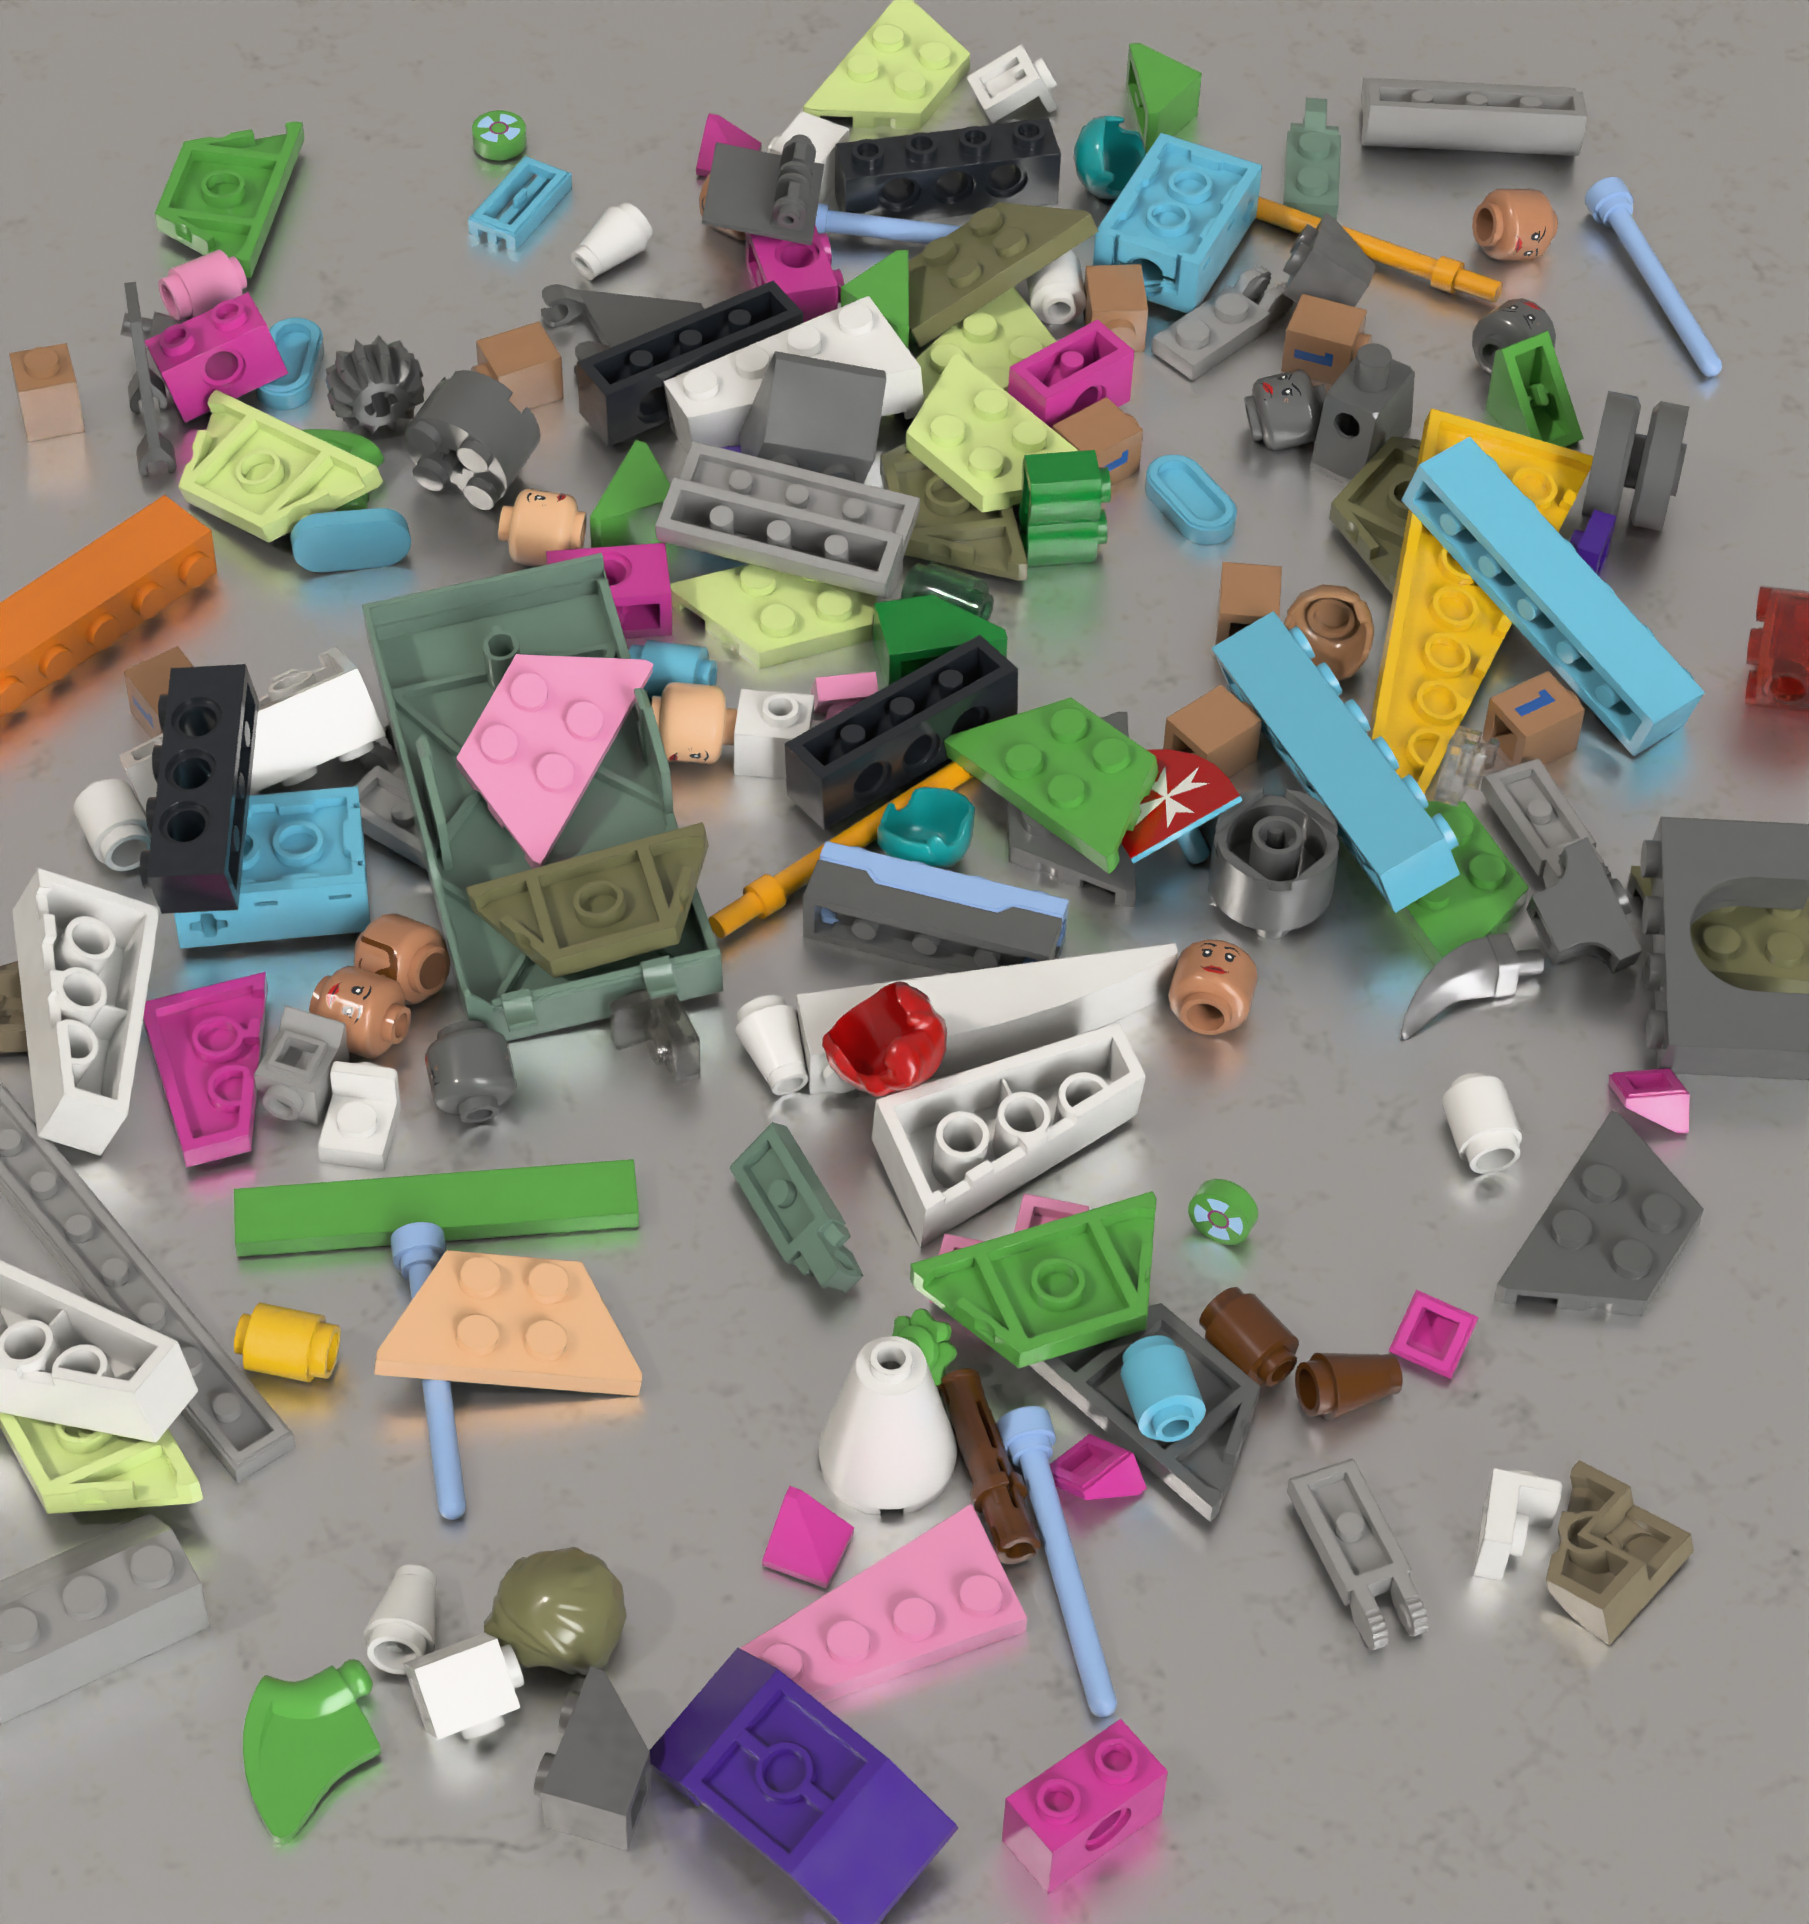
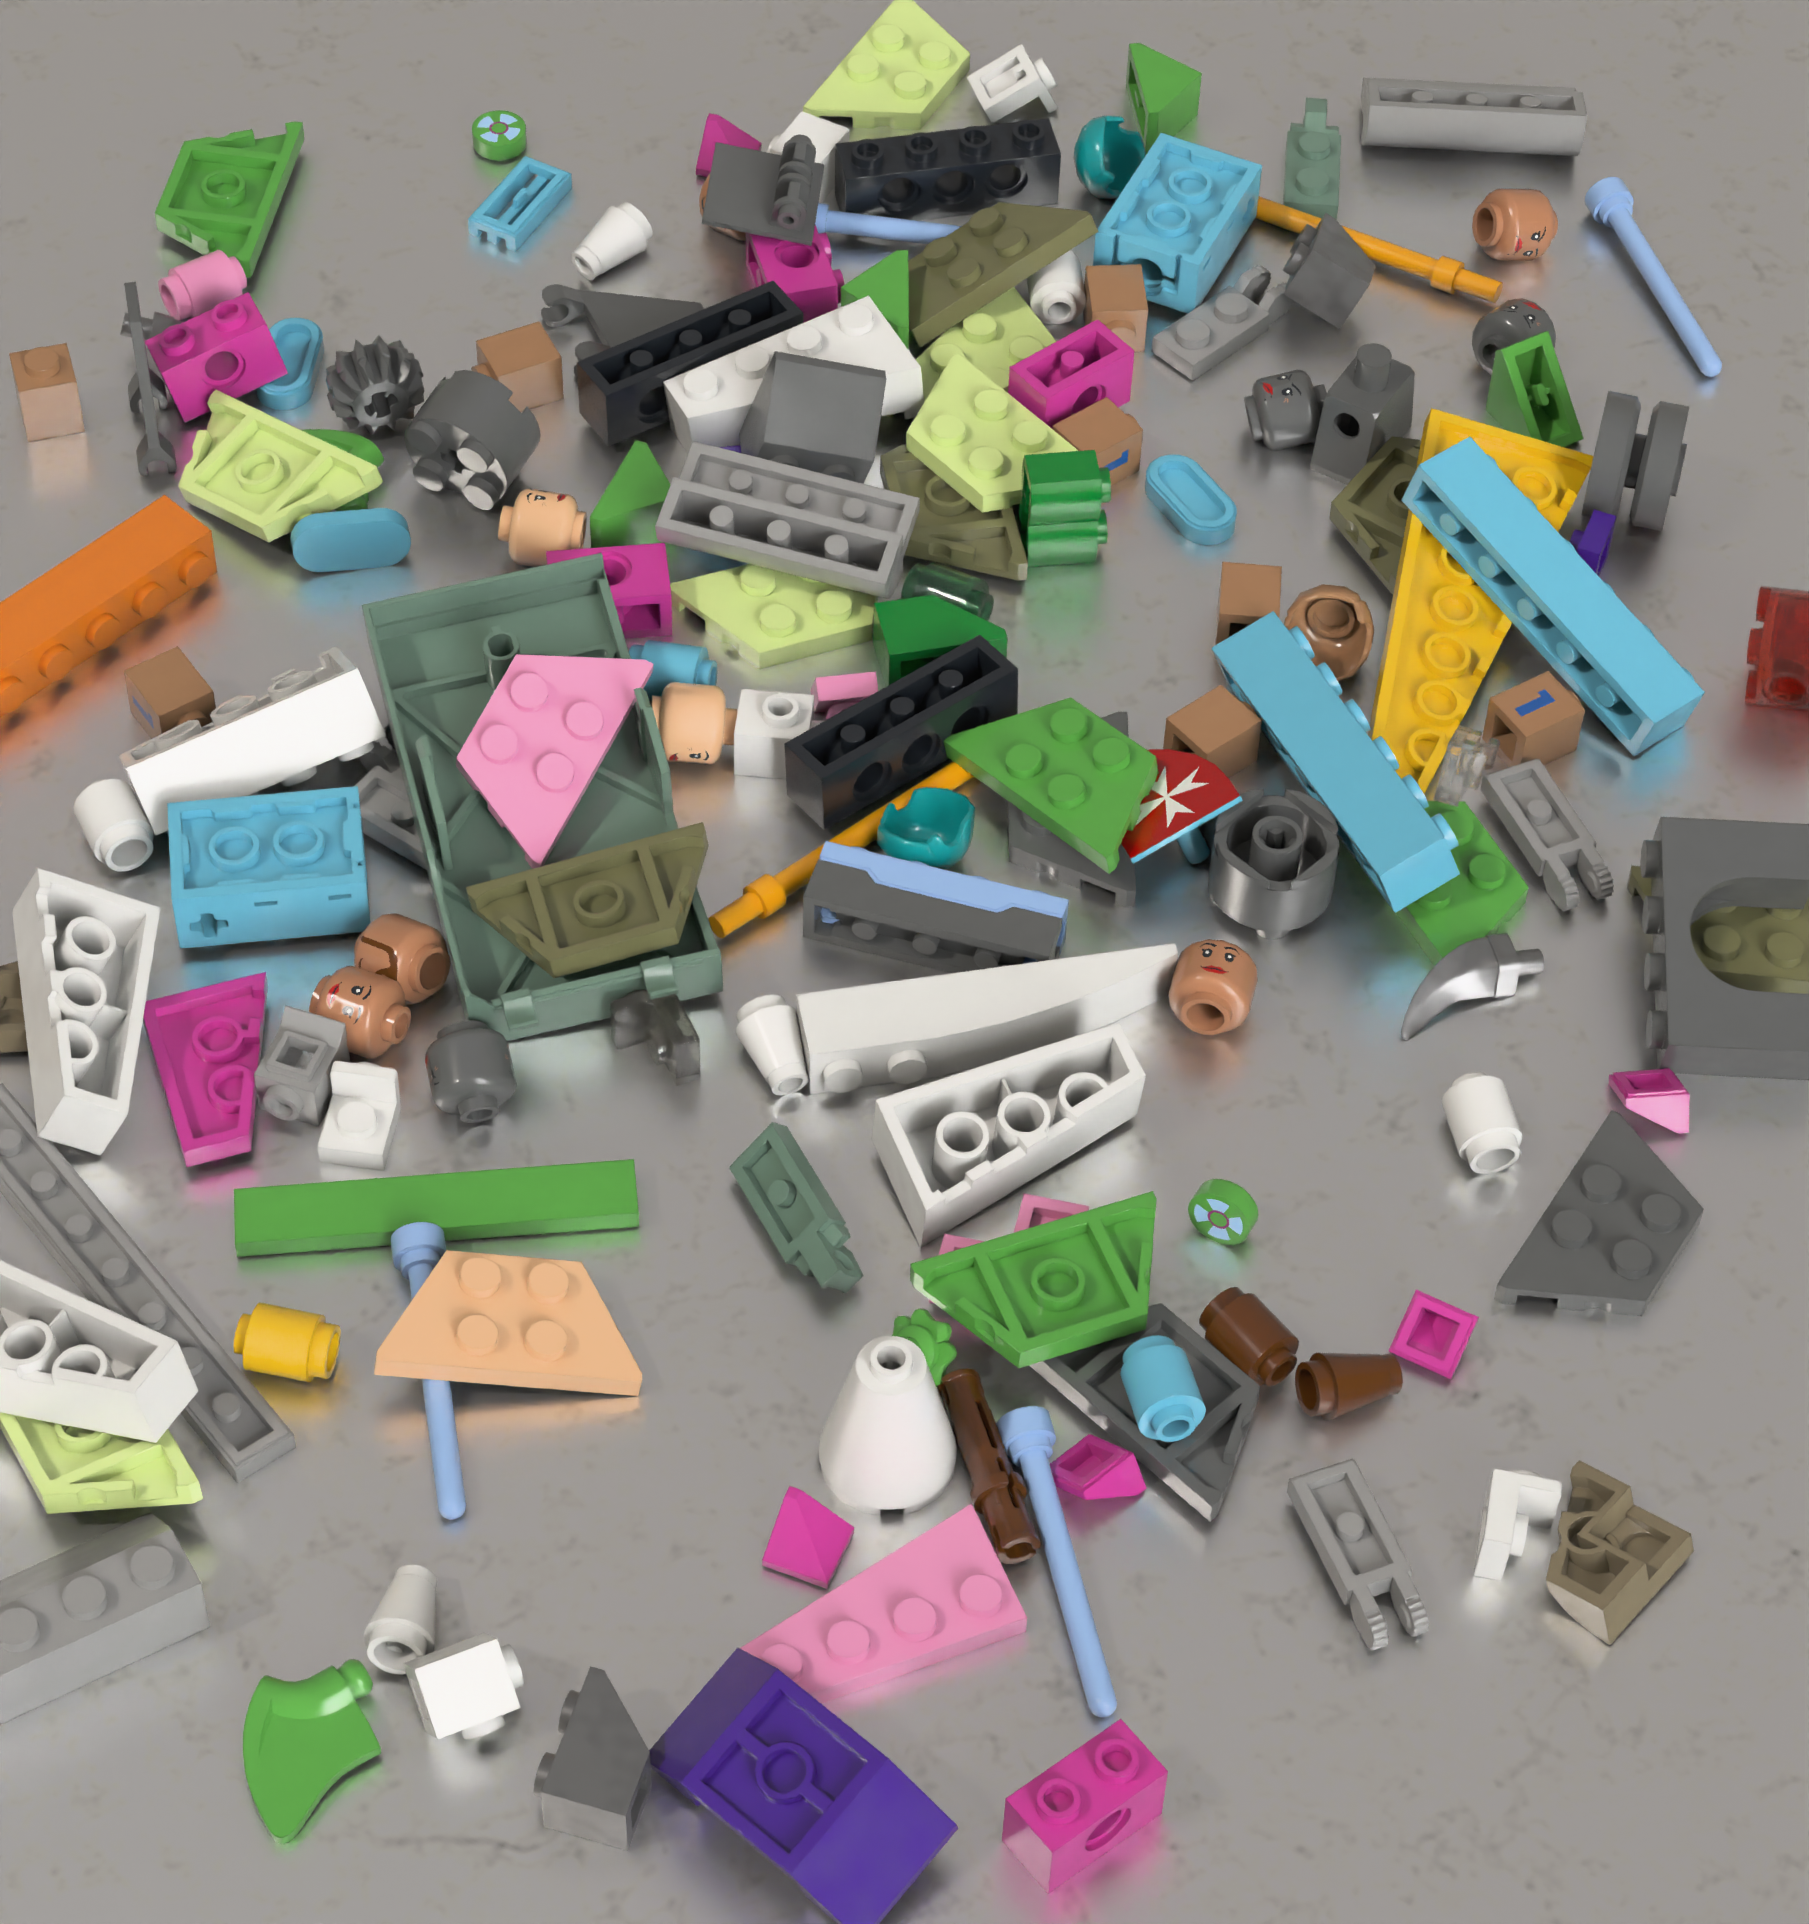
(201, 789): black brick -> none
(559, 1611): olive hair -> none
(887, 1041): red hair -> none
(1323, 338): medium nougat brick -> none
(1585, 912): dark grey brick -> none

